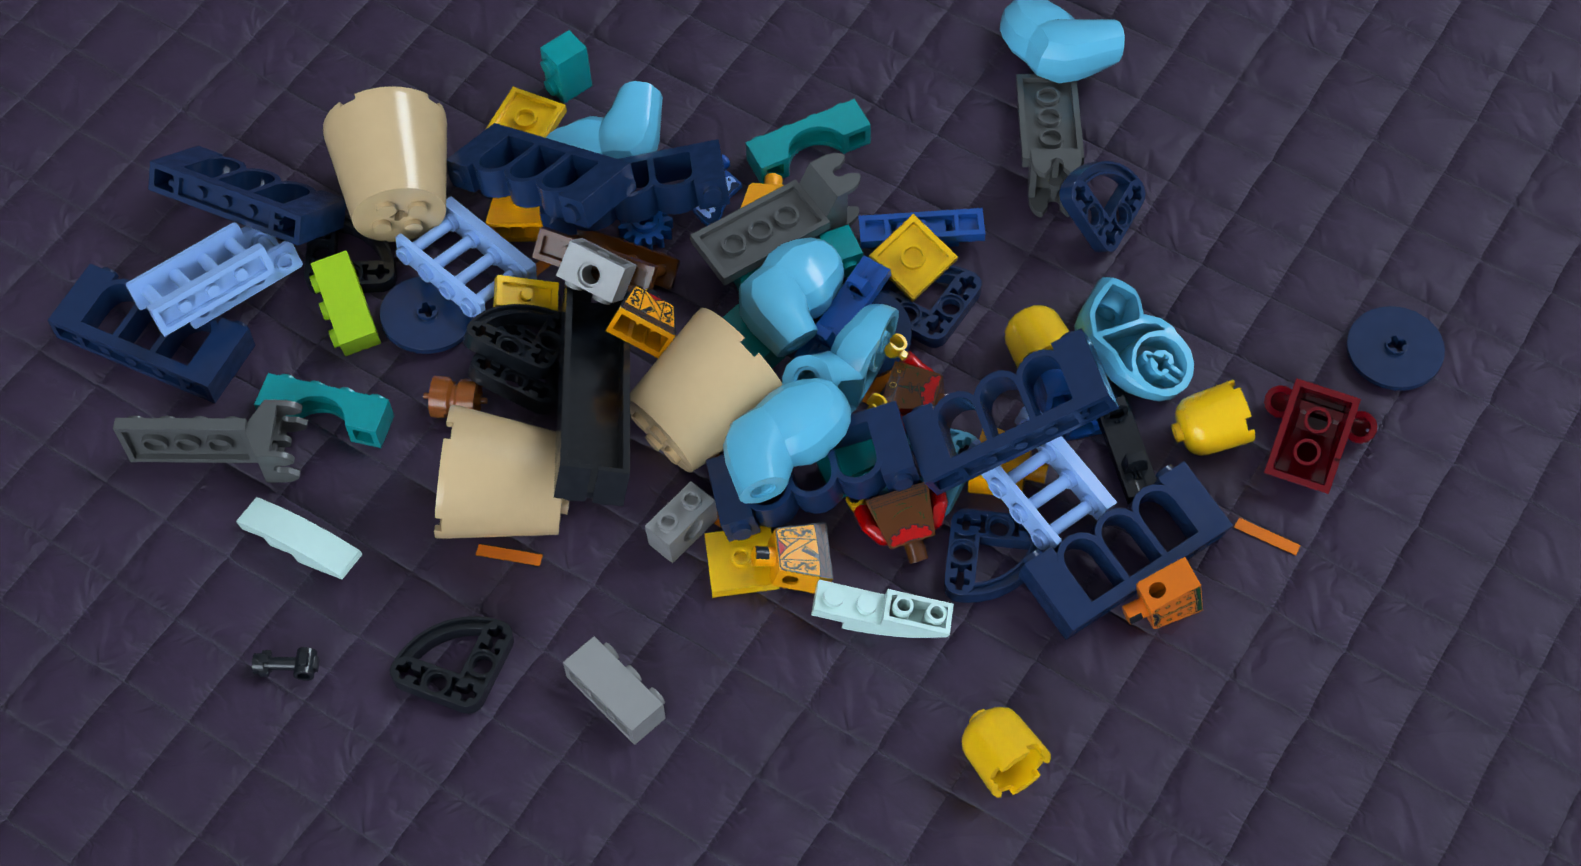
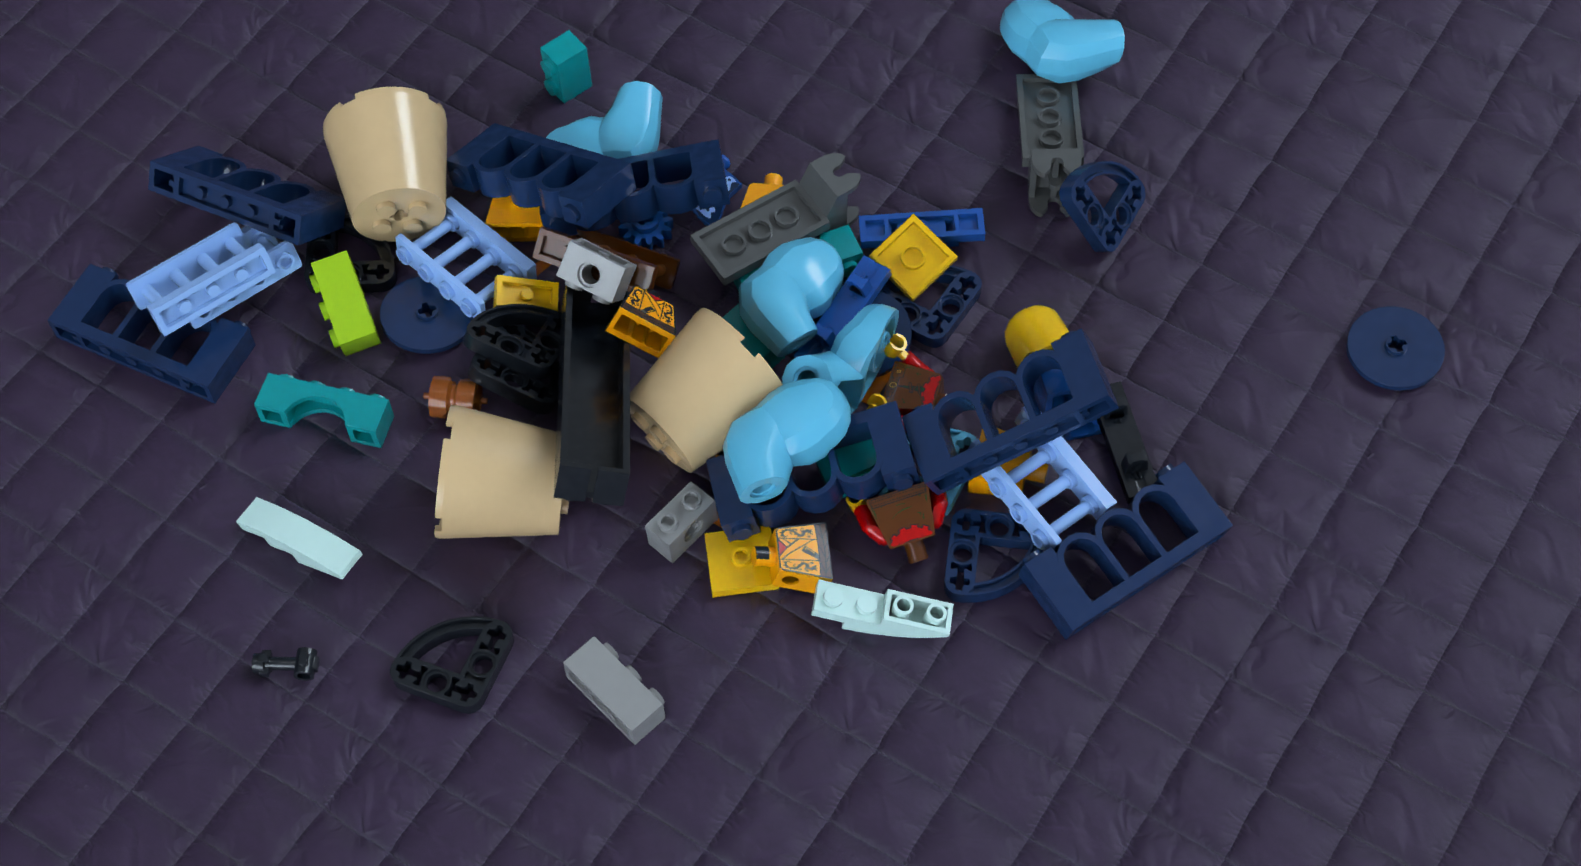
(218, 439): dark grey hinge -> none
(509, 555): orange piece -> none
(529, 113): yellow plate -> none
(838, 127): teal arch -> none
(1003, 750): yellow cylinder -> none
(1134, 348): medium azure piece -> none
(1166, 596): orange torso -> none
(1213, 420): yellow cylinder -> none
(1267, 536): orange piece -> none
(1314, 432): dark red piece -> none

